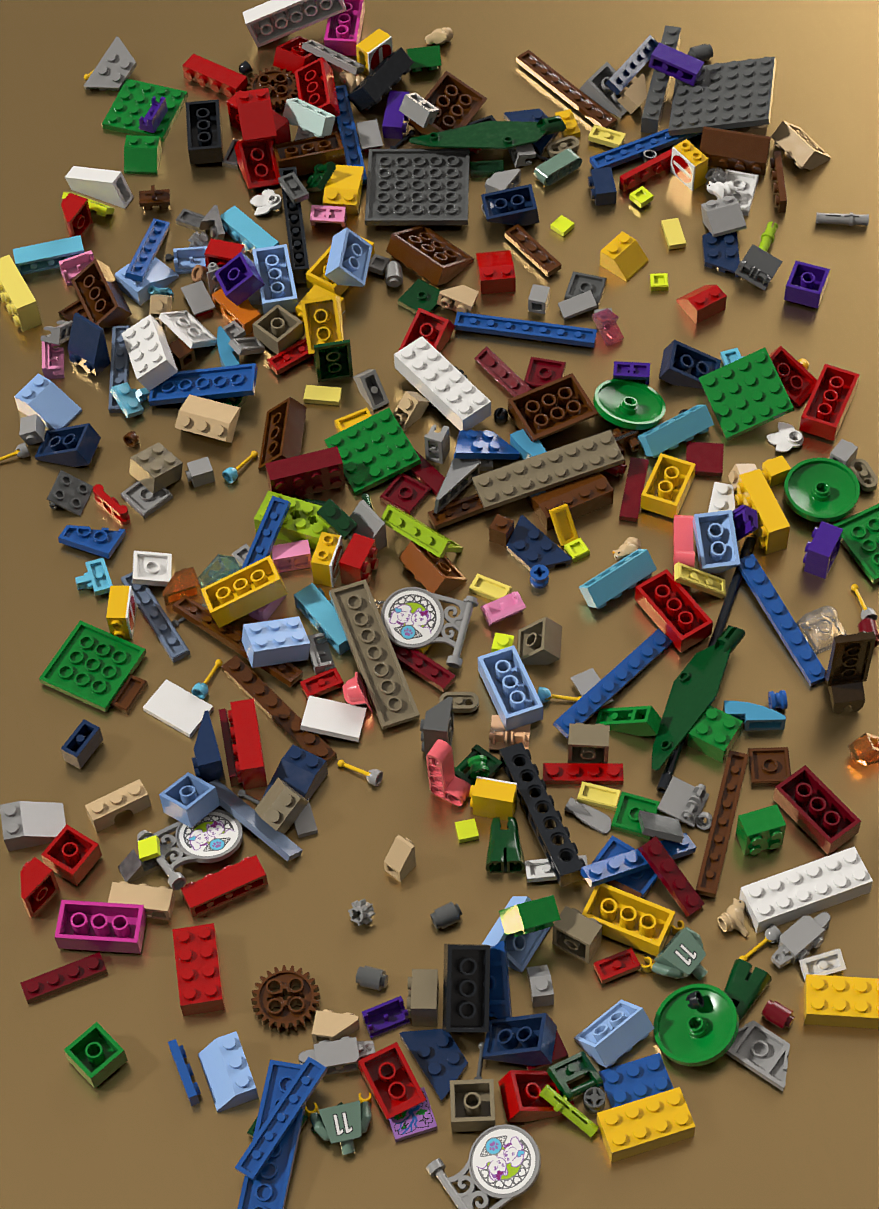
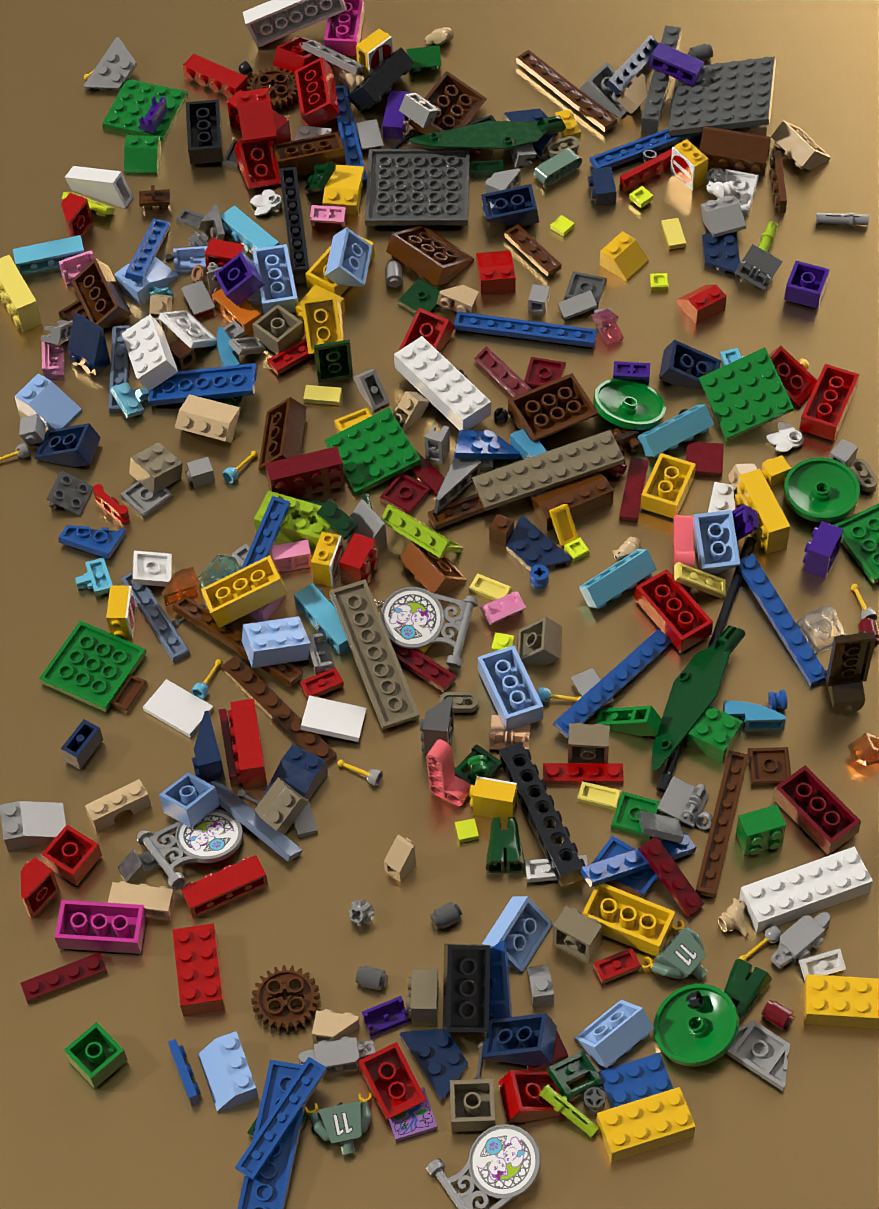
(131, 439): reddish brown hinge -> none
(149, 848): neon yellow tile -> none
(293, 188): dark grey plate -> none
(309, 117): light aqua brick -> none
(355, 691): coral piece -> none
(377, 264): light grey plate -> none
(530, 916): green brick -> none
(589, 815): light grey piece -> none
(606, 136): light yellow plate -> none

